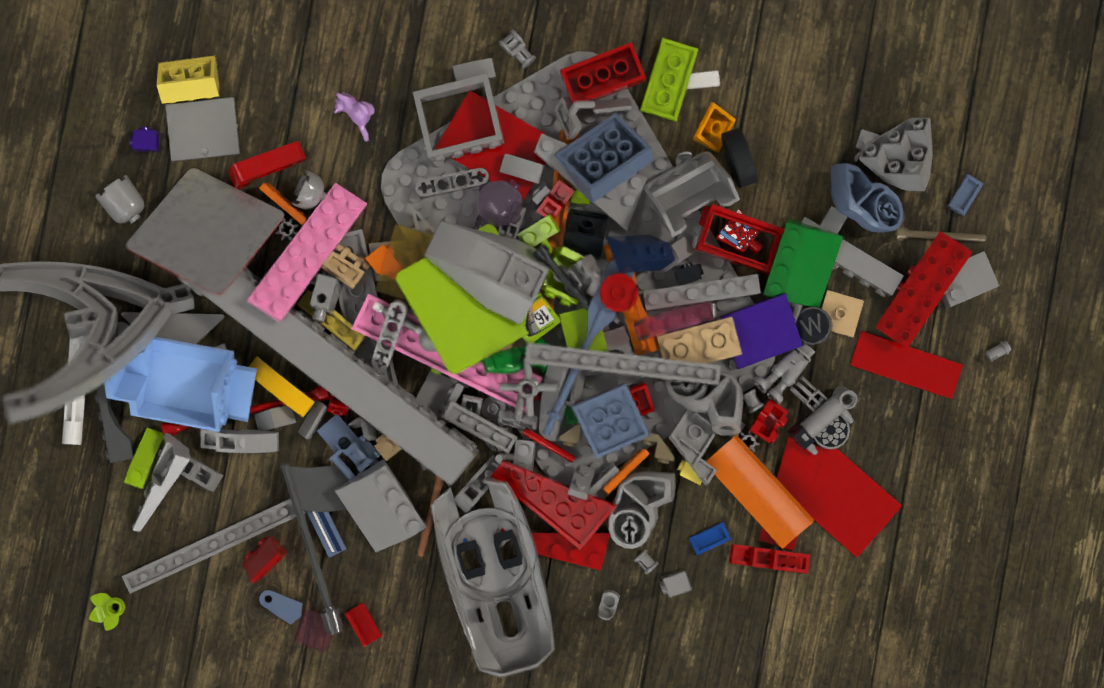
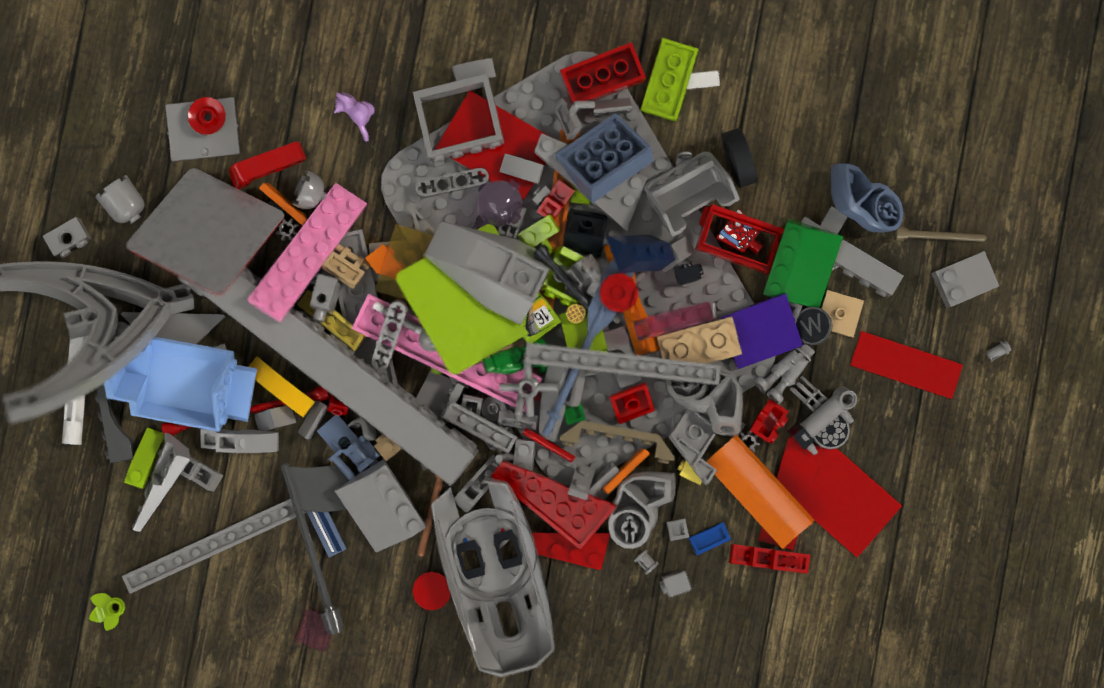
(56, 237): none -> light grey brick
(145, 140): dark purple brick -> none
(188, 79): light yellow slope -> none
(197, 114): none -> red dish
(263, 559): red slope -> none
(282, 606): sand blue piece -> none
(363, 624): red panel -> none
(431, 590): none -> red tile
(516, 48): light grey connector -> none
(576, 314): none -> tile
(608, 604): light grey hair -> none
(610, 420): sand blue plate -> none
(677, 529): none -> light grey tile
(701, 292): light grey arch -> none
(712, 126): light orange slope -> none
(752, 401): light grey bush -> none
(864, 137): light grey plate -> none
(902, 155): light grey brick -> none
(923, 289): red bracket -> none
(965, 195): sand blue tile -> none

